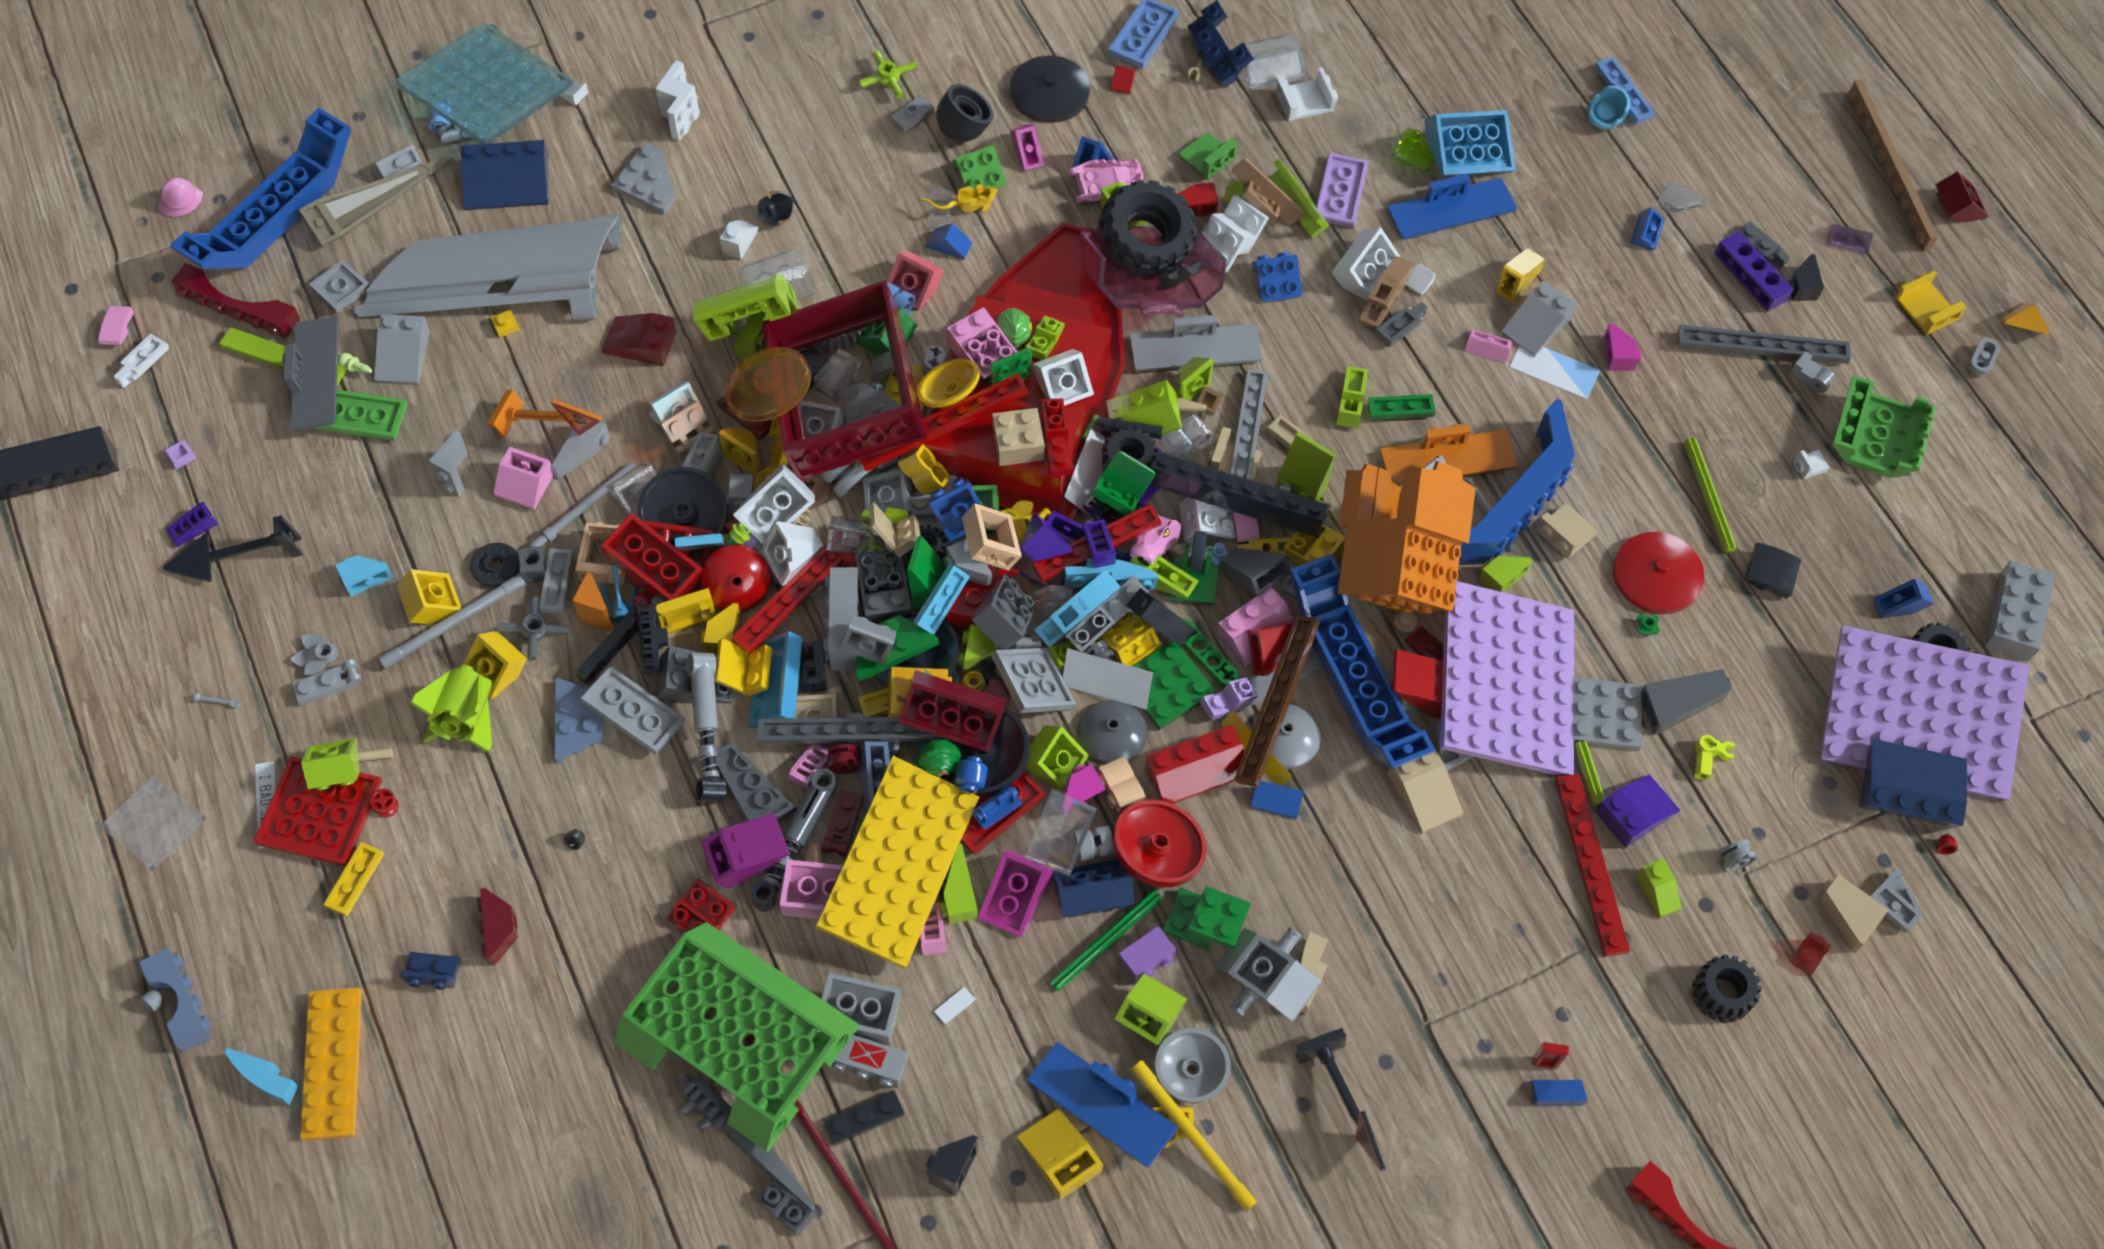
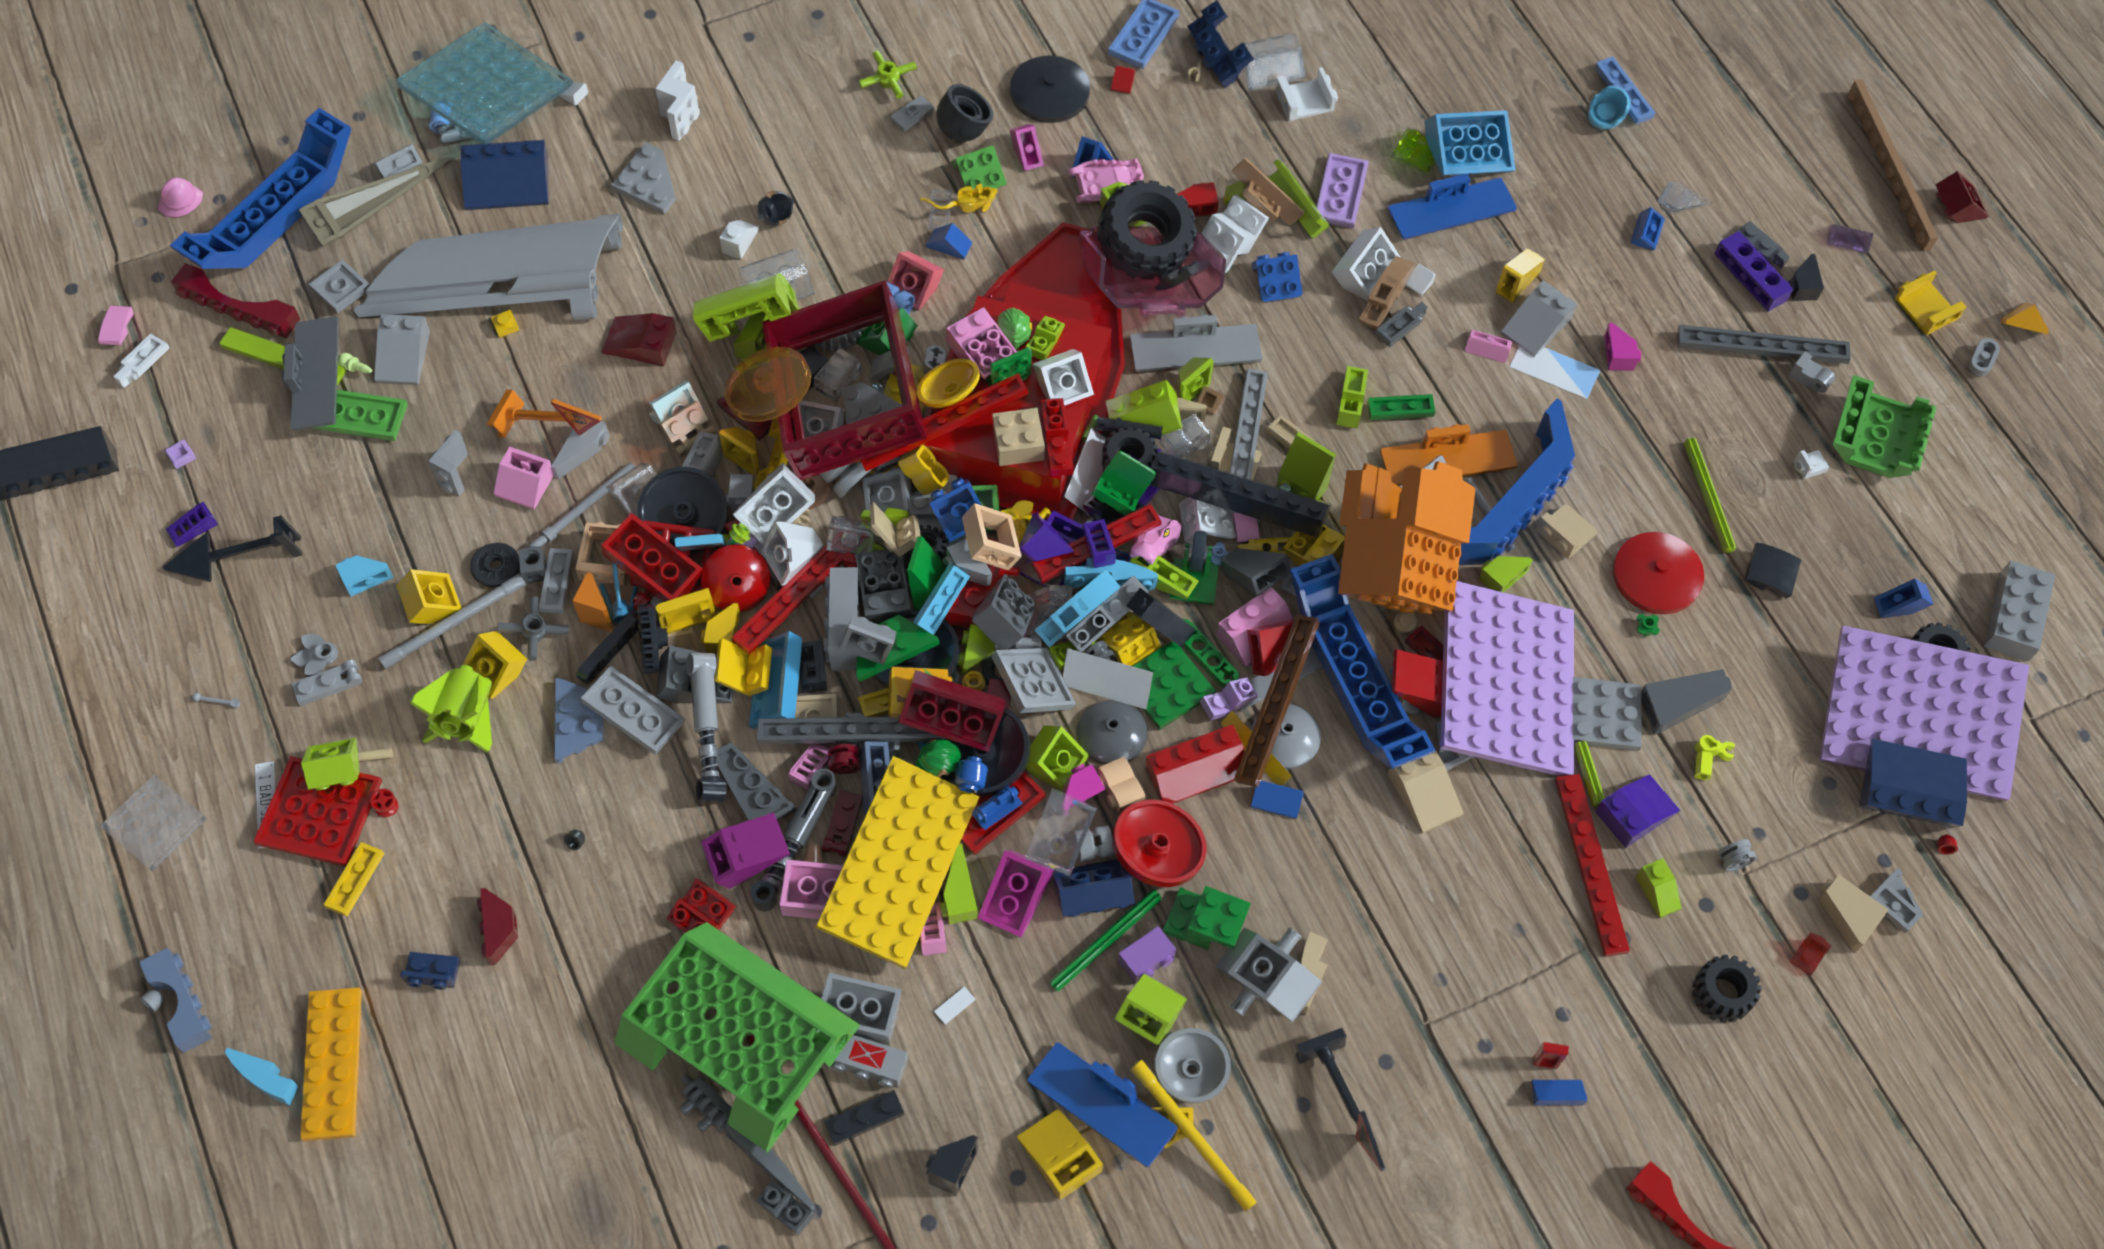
(1209, 155): bright green bracket -> none

